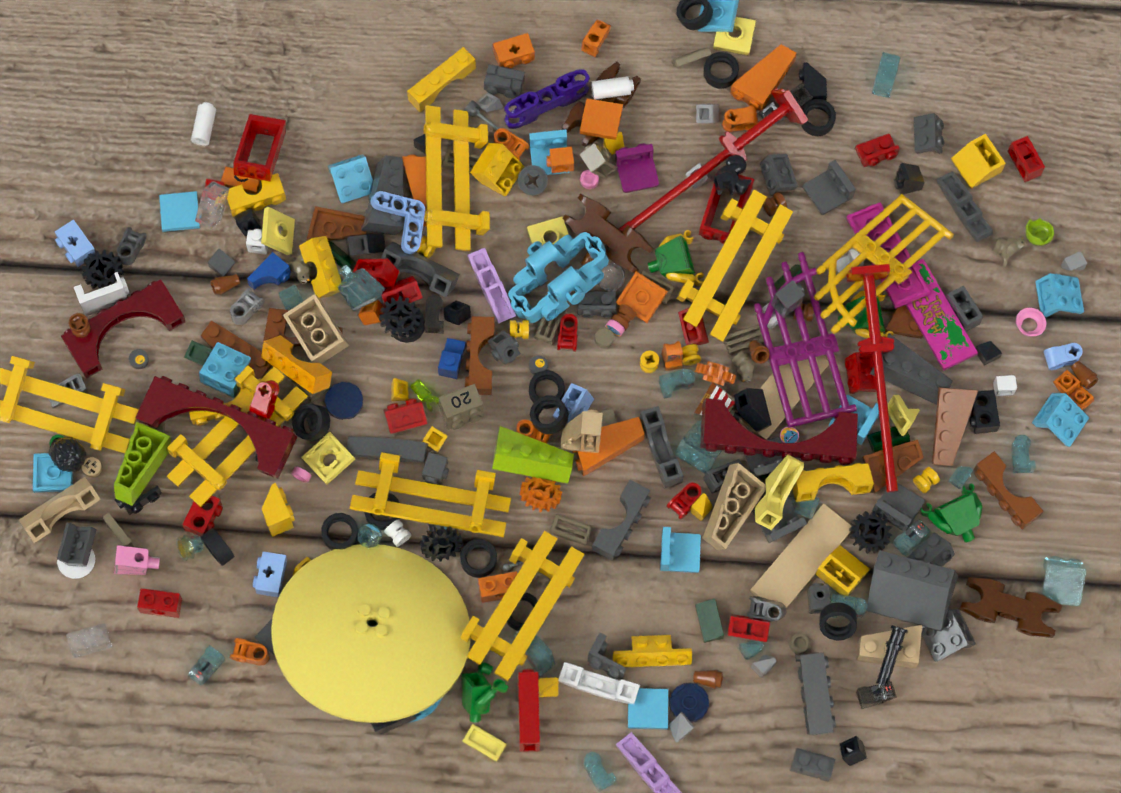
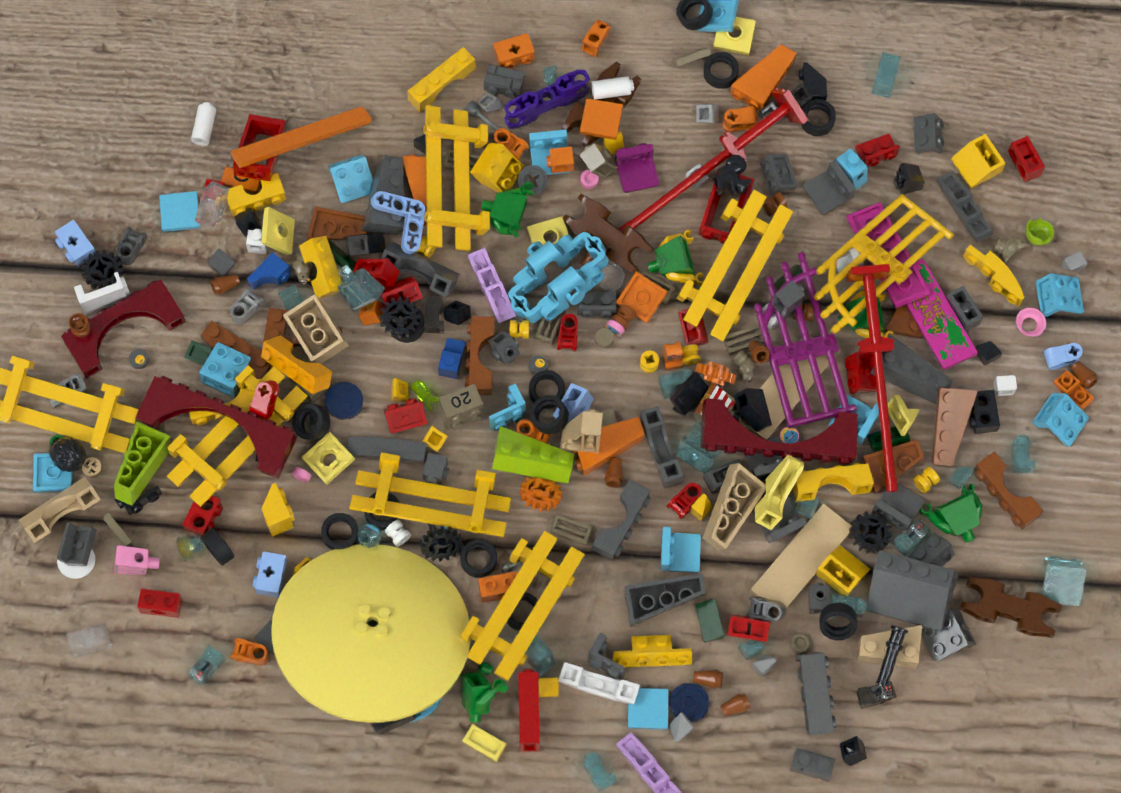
(300, 137): none -> orange tile
(508, 209): none -> green torso
(514, 413): none -> medium azure bracket
(549, 75): none -> clear light blue slope
(614, 473): none -> dark orange cone
(660, 596): none -> dark grey wedge
(689, 394): none -> black bracket
(736, 705): none -> dark orange cone
(853, 168): none -> medium azure torso
(1002, 278): none -> yellow slope

